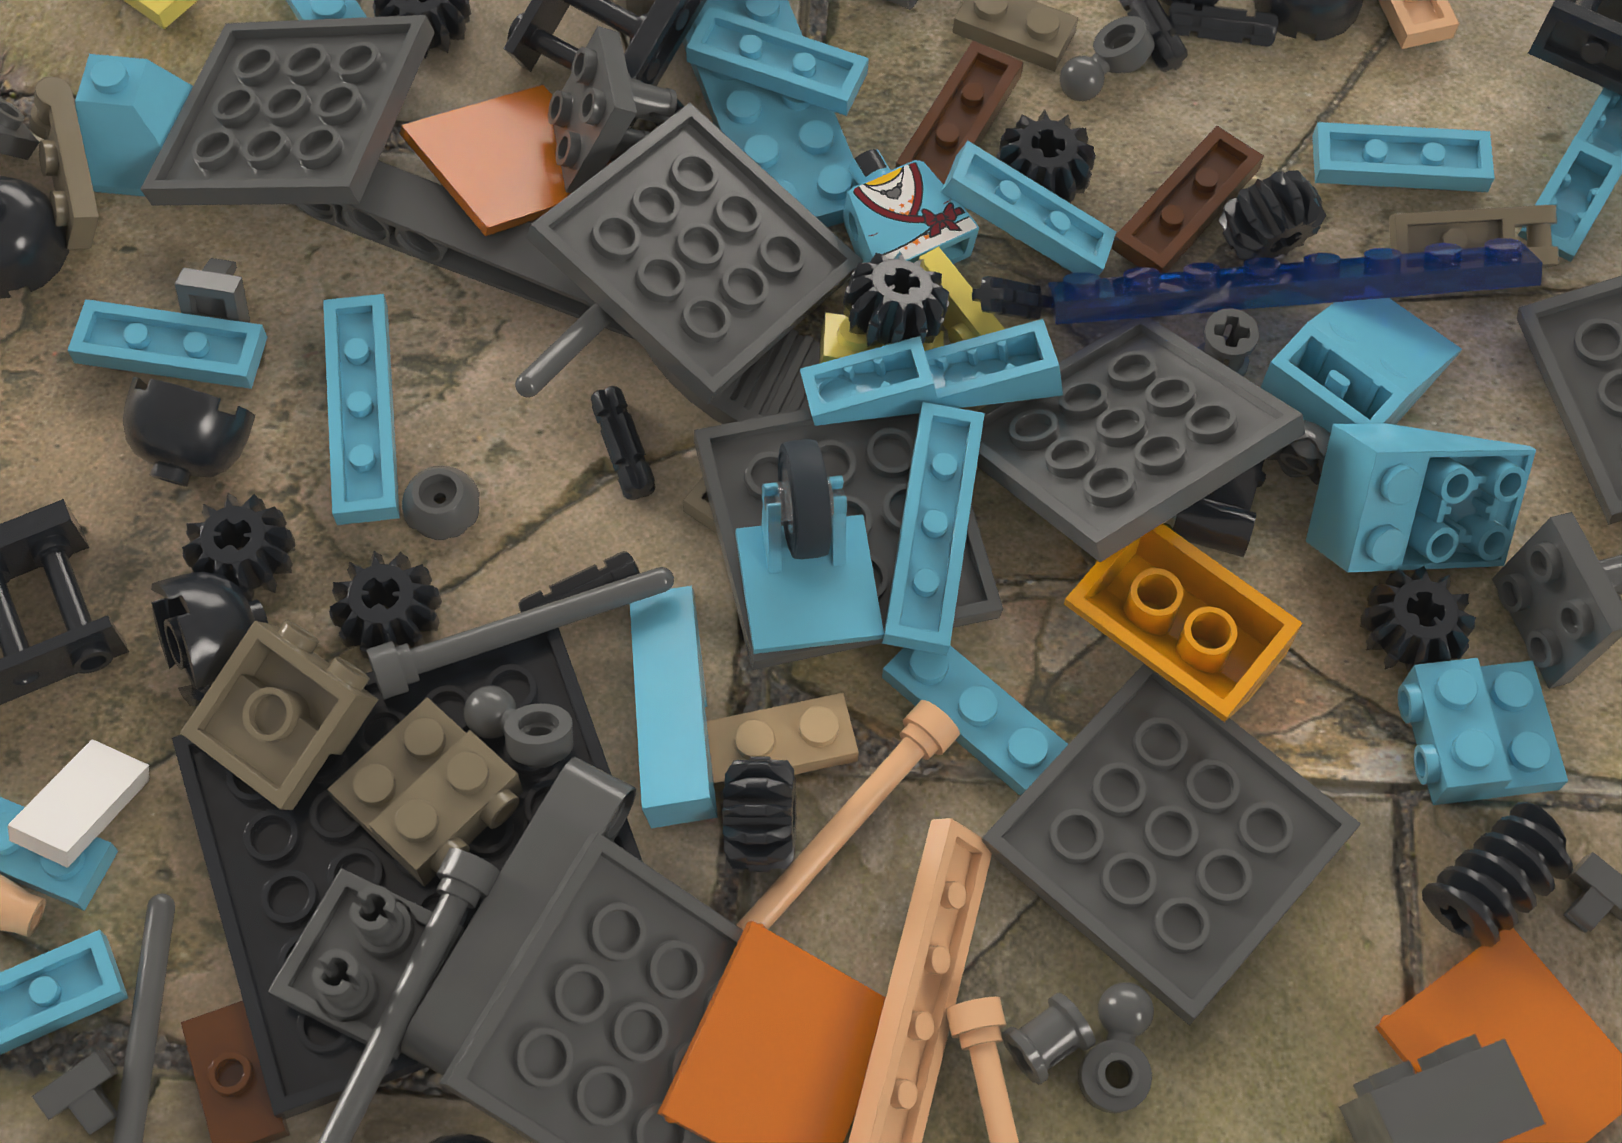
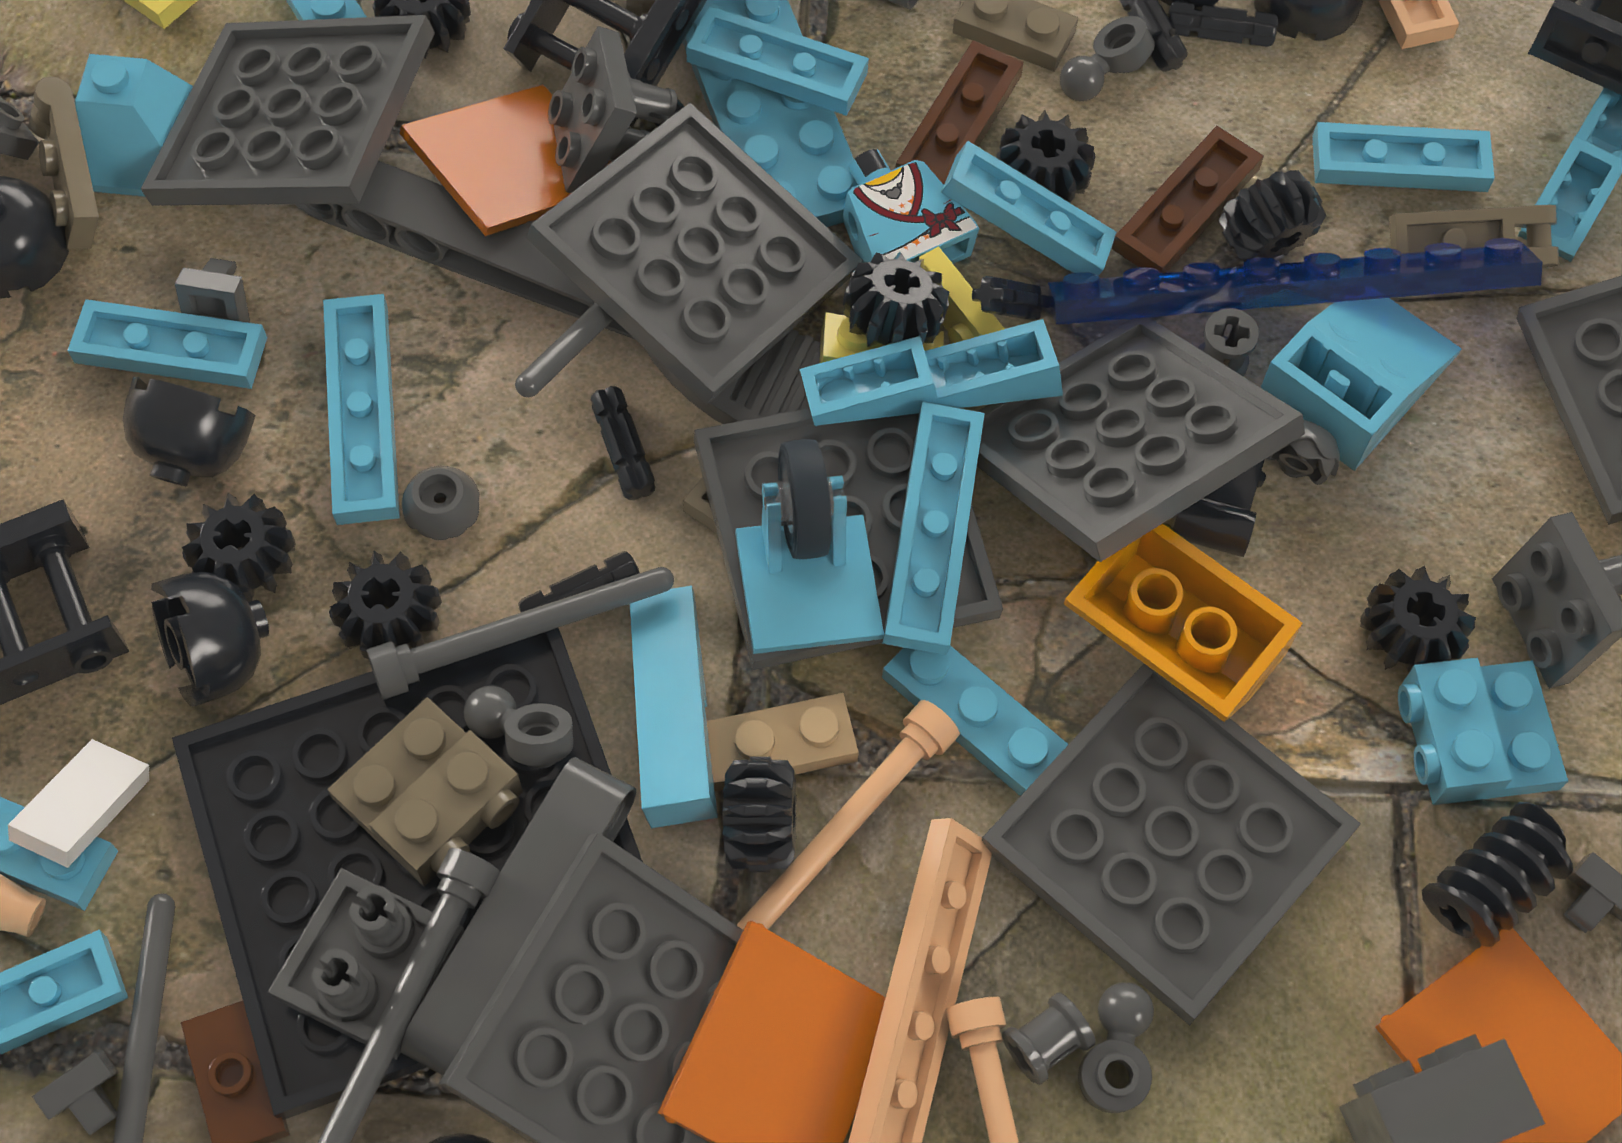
(279, 711): dark tan plate -> none
(1417, 498): medium azure slope -> none

